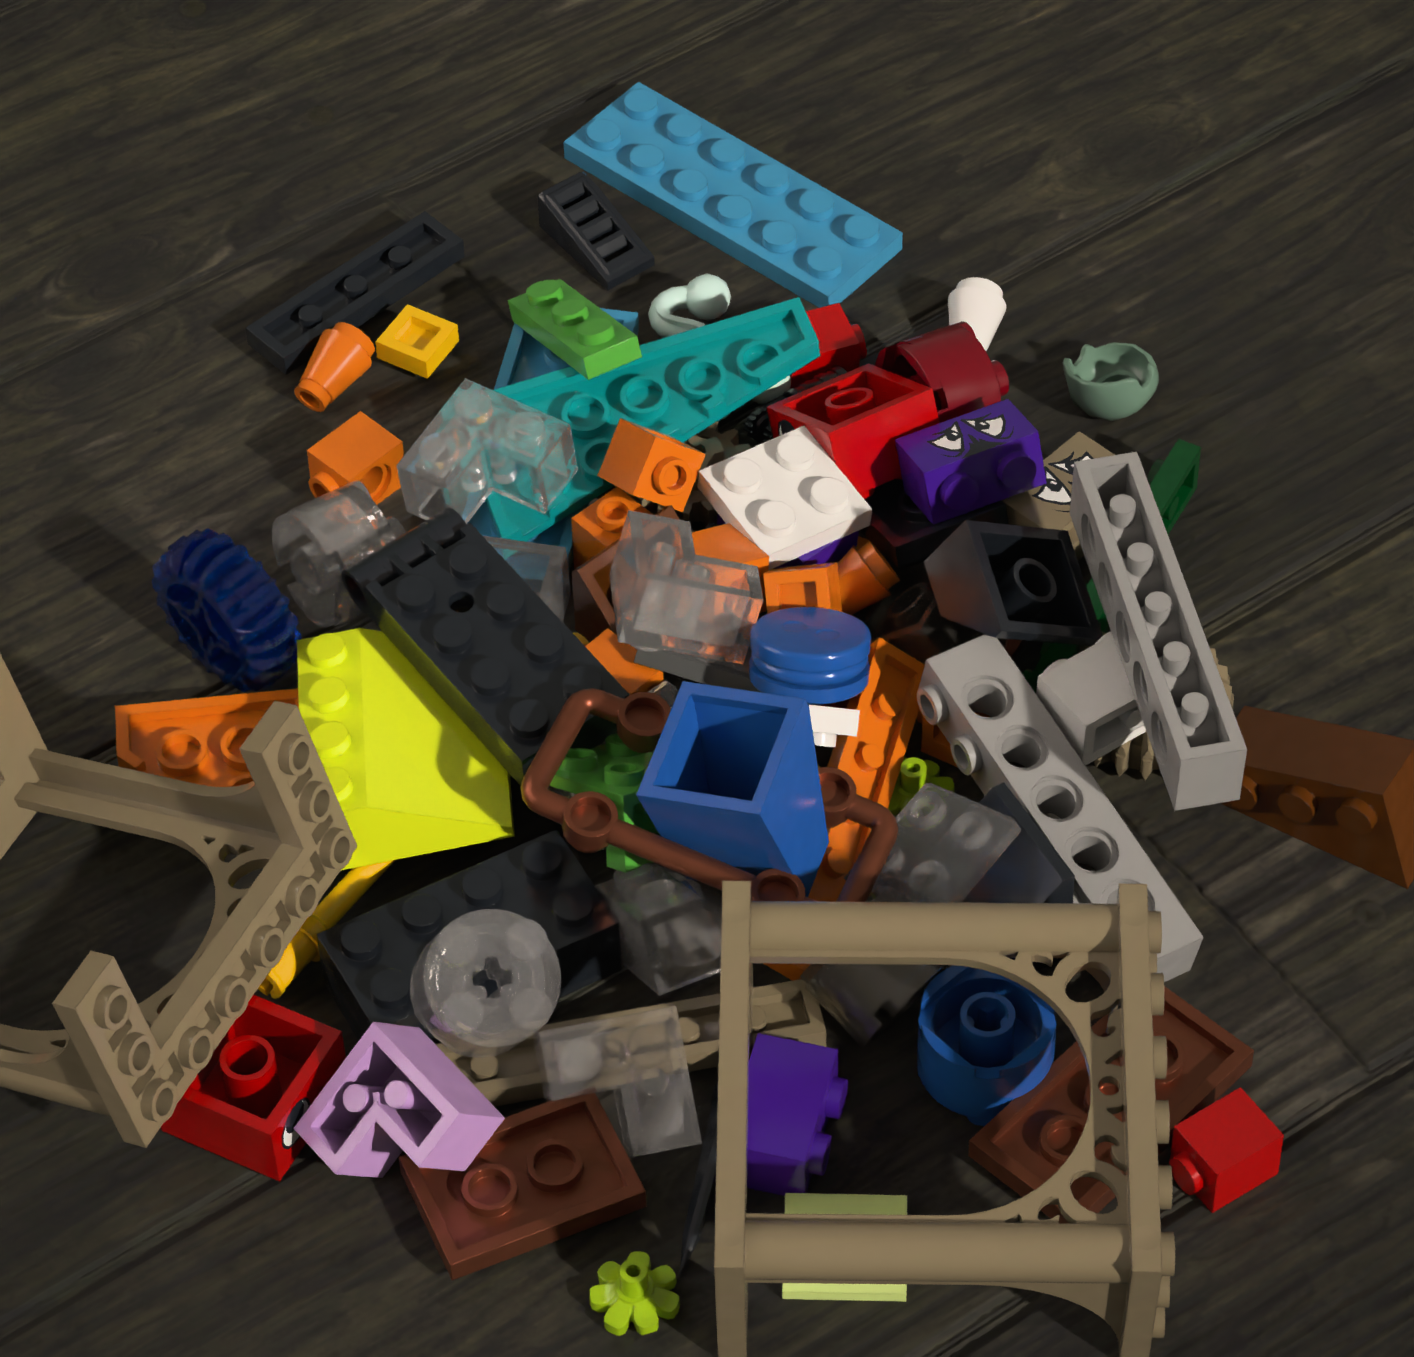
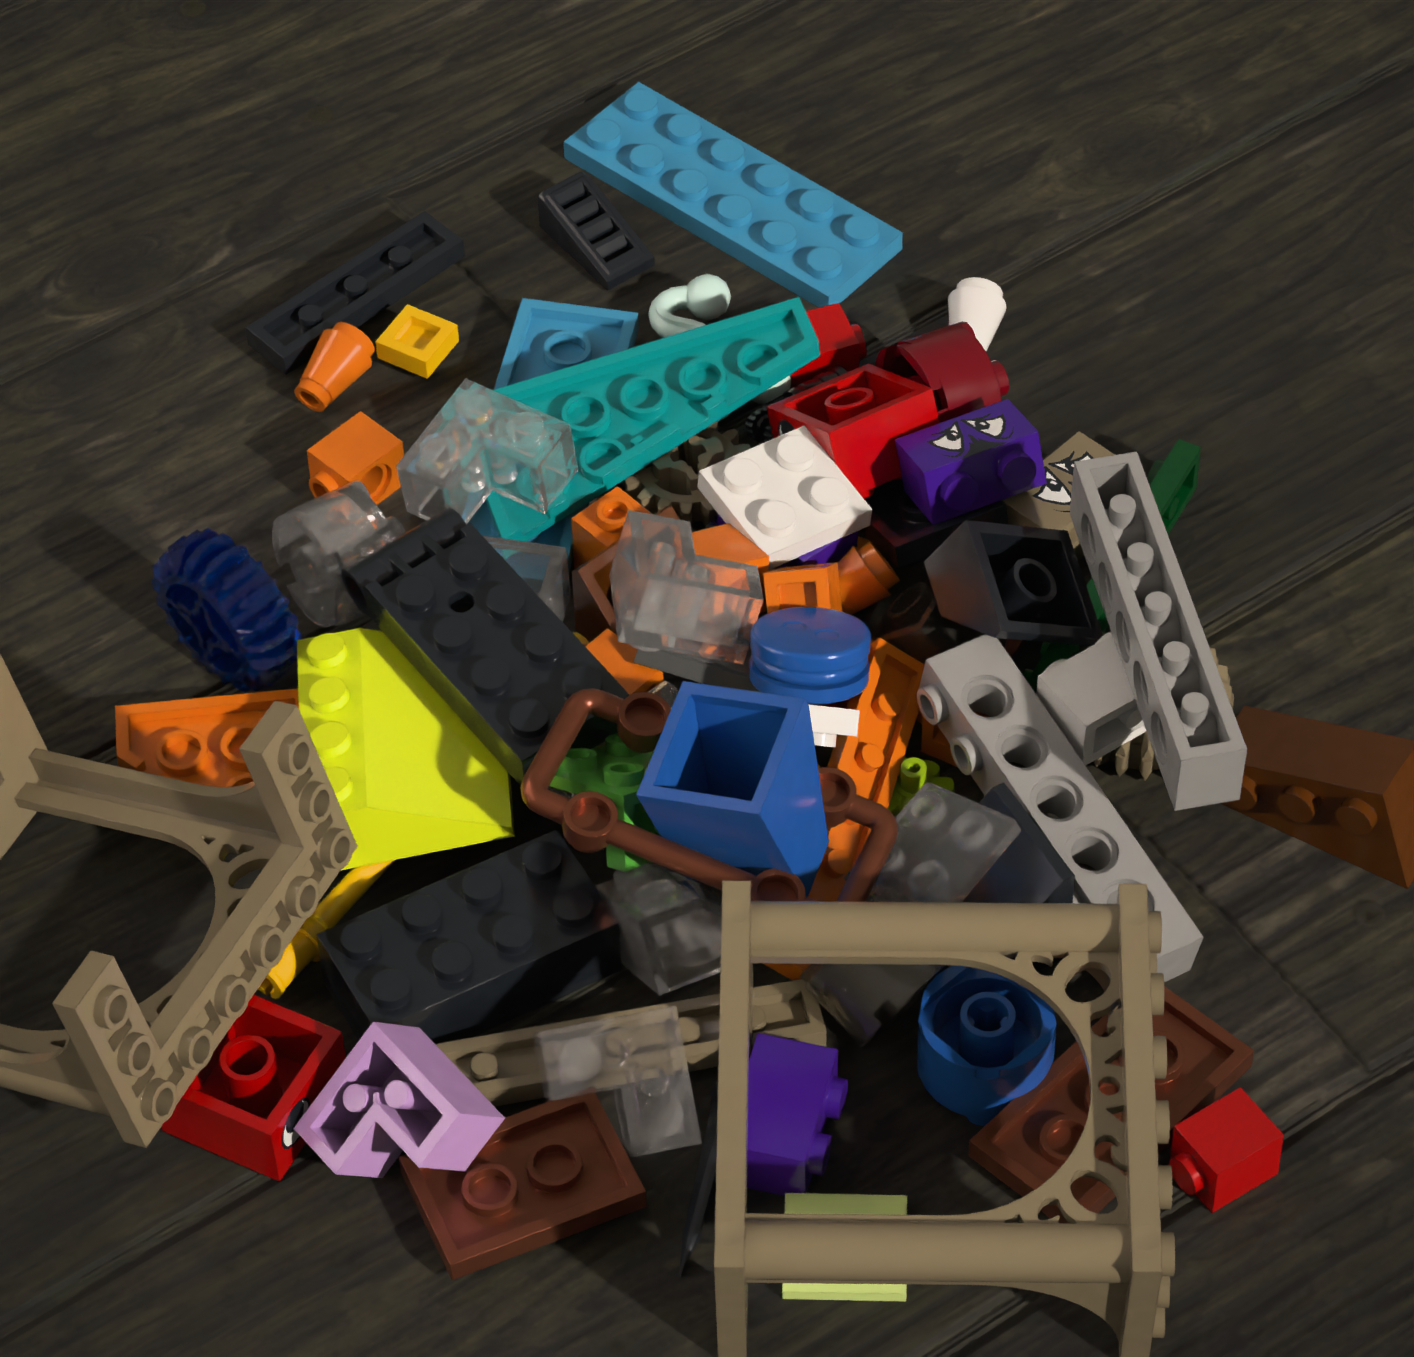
(510, 952): clear brick -> none
(574, 328): bright green plate -> none
(634, 1294): lime plant -> none
(651, 465): orange brick -> none
(1111, 380): sand green hair -> none

